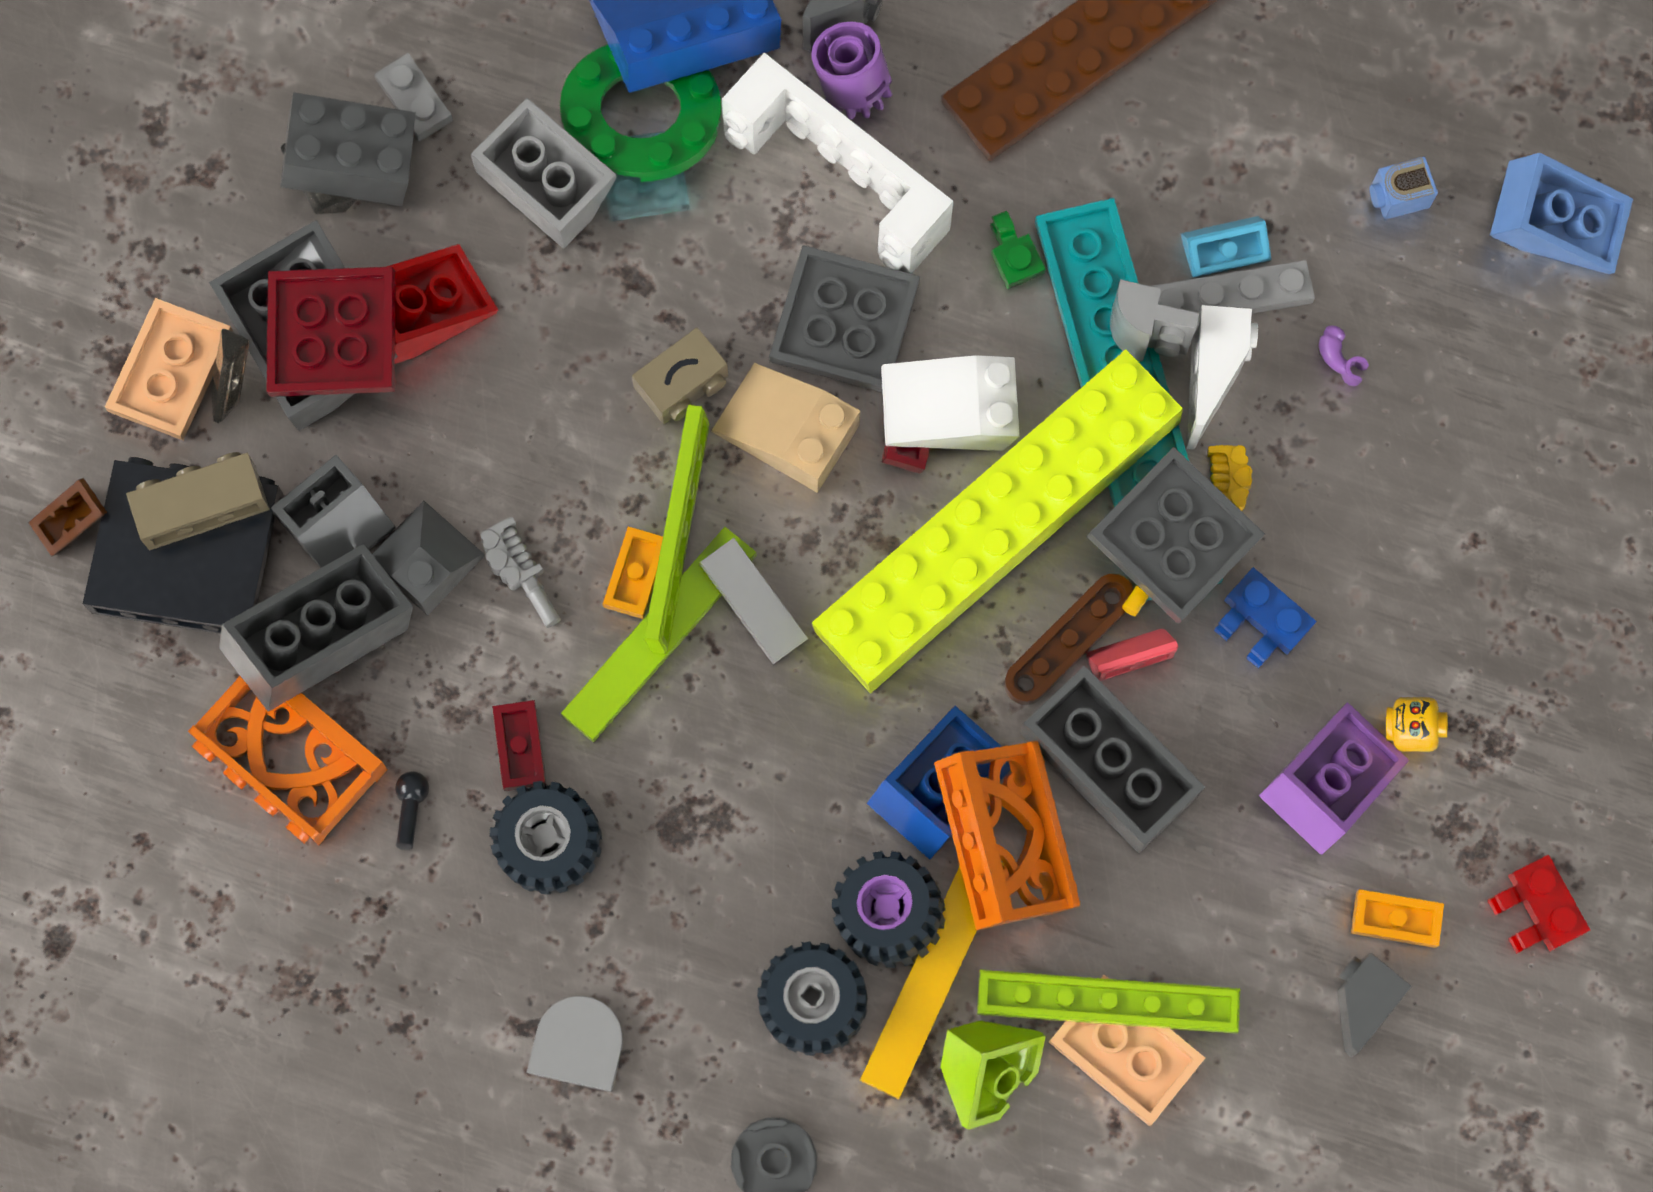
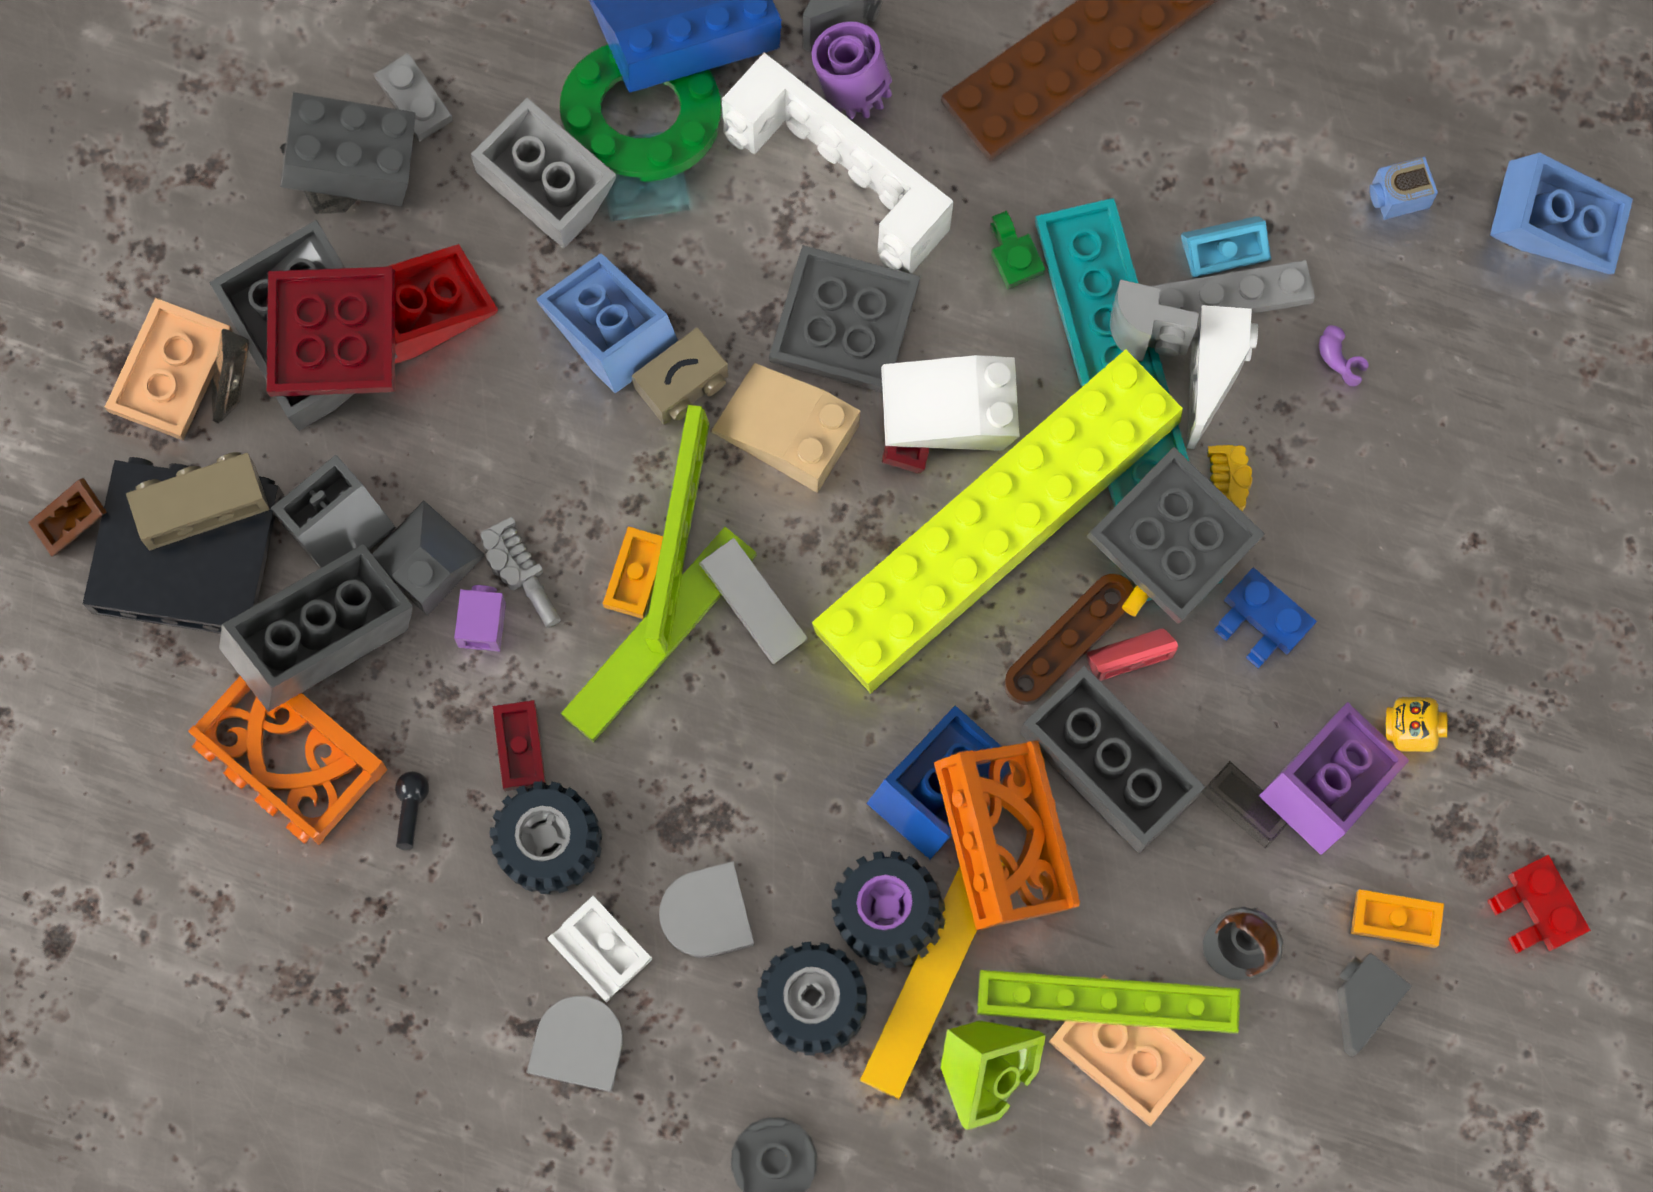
(480, 618): none -> medium lavender brick
(599, 948): none -> white plate
(608, 321): none -> medium blue slope
(706, 913): none -> light grey tile
(1240, 800): none -> clear smoke slope
(1243, 944): none -> dark grey piece

